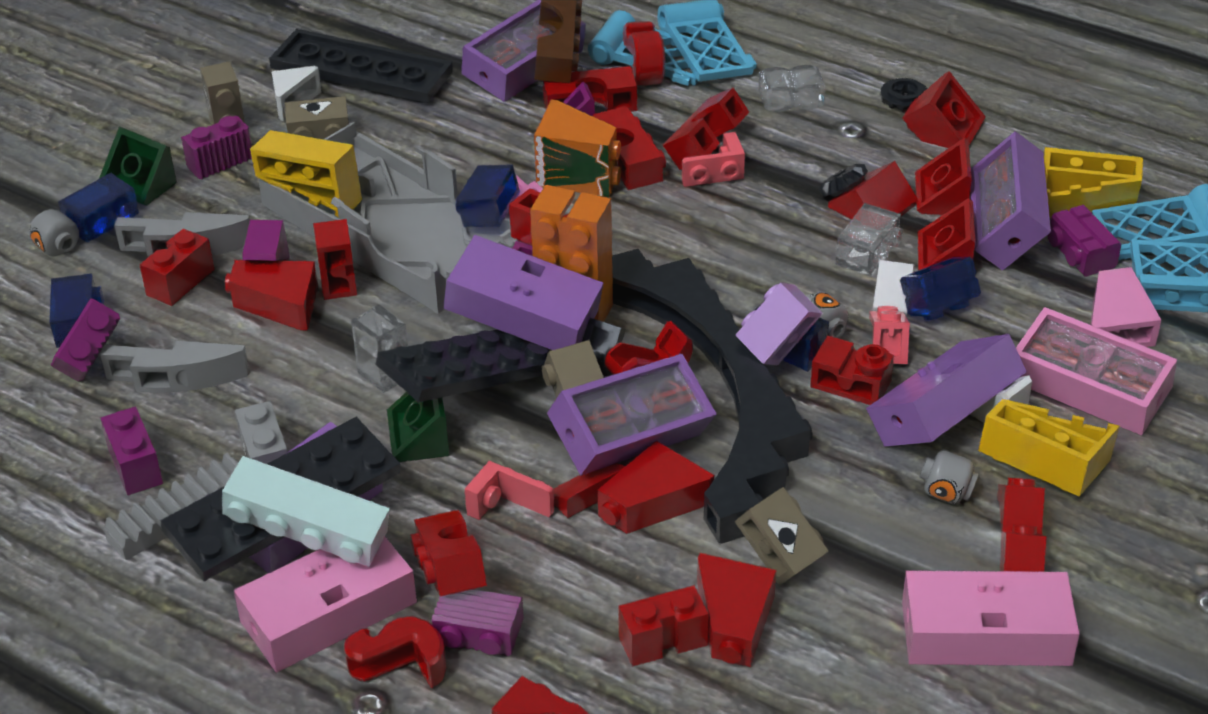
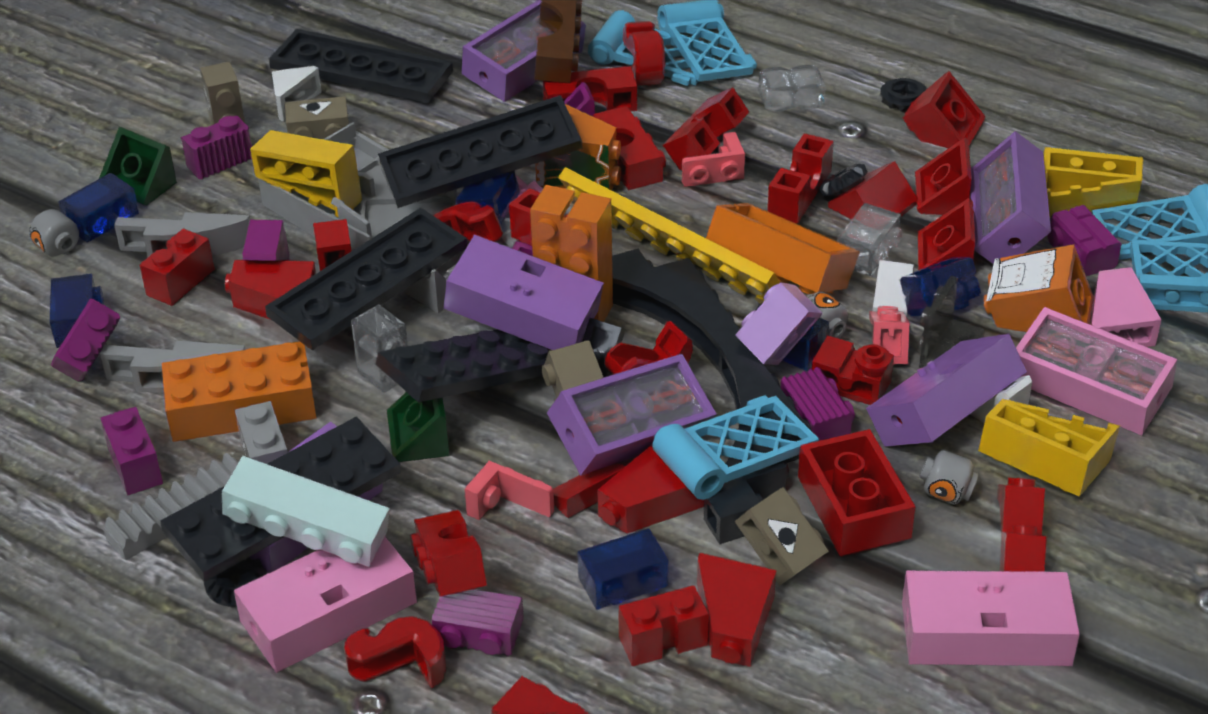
(208, 389): none -> orange piece
(221, 588): none -> black gear
(365, 278): none -> black plate
(472, 220): none -> red animal
(479, 151): none -> black plate
(623, 568): none -> clear blue piece
(669, 236): none -> yellow plate
(700, 462): none -> medium azure piece
(783, 247): none -> orange piece
(796, 188): none -> red arch
(819, 403): none -> magenta brick
(856, 492): none -> red brick
(940, 329): none -> clear smoke bracket
(1036, 280): none -> orange slope

